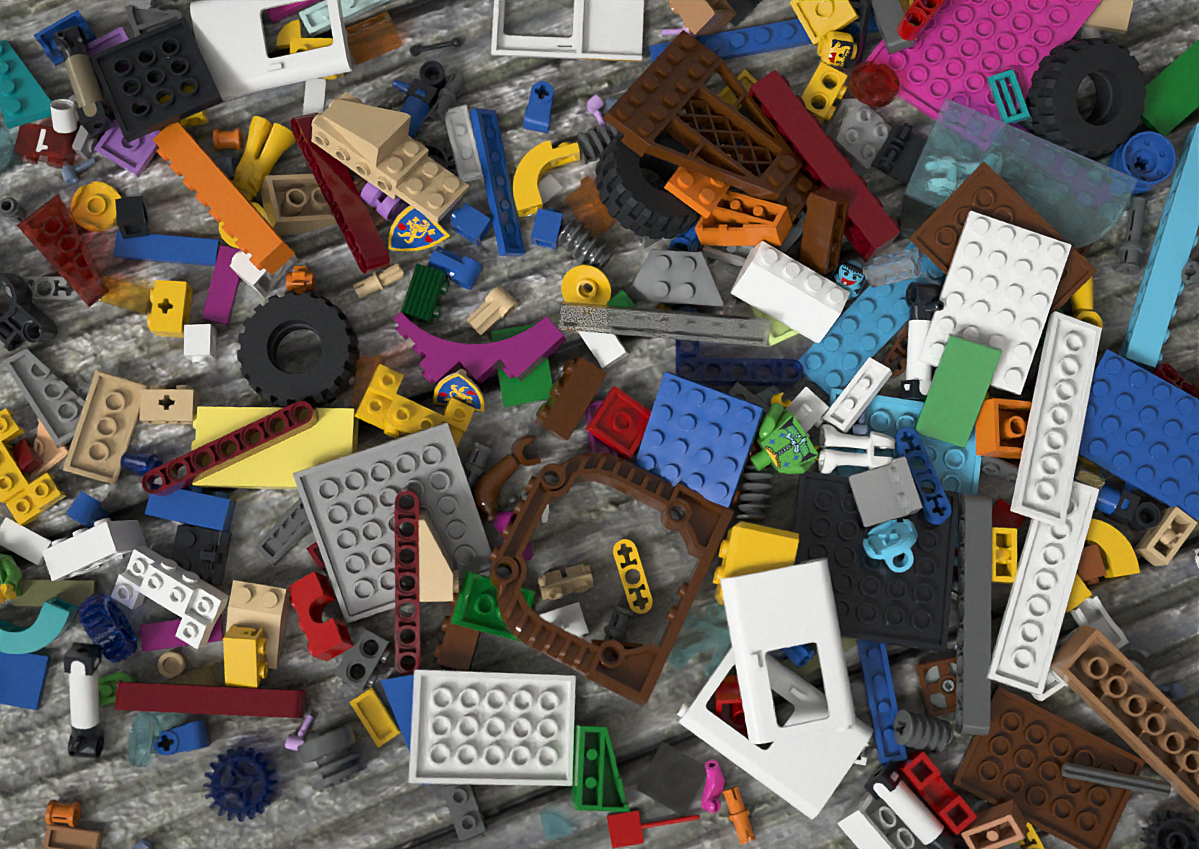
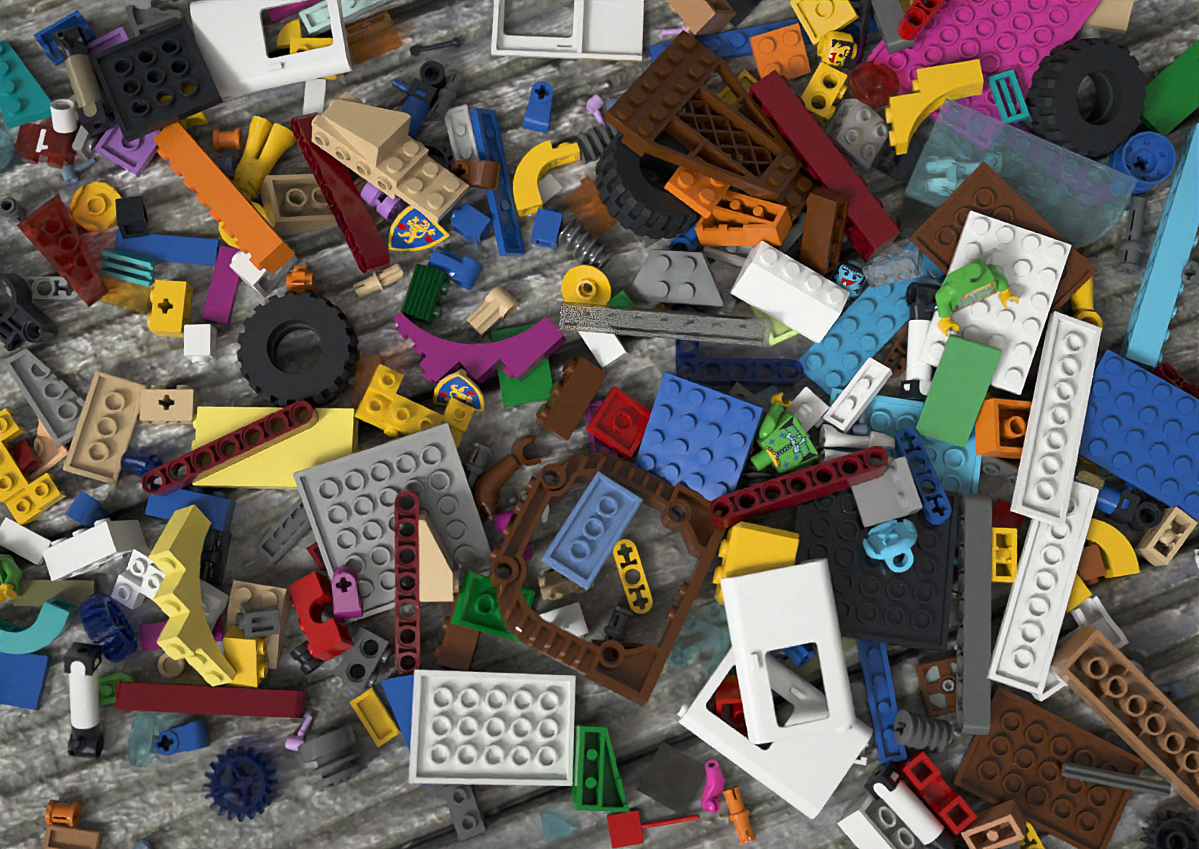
(108, 253): none -> teal tile
(179, 596): none -> light yellow arch
(258, 620): none -> dark grey bracket
(307, 661): none -> black wheel
(346, 597): none -> magenta piece
(478, 173): none -> reddish brown piece
(592, 530): none -> medium blue tile
(780, 51): none -> orange plate
(807, 477): none -> dark red beam
(929, 92): none -> yellow arch
(968, 287): none -> bright green torso

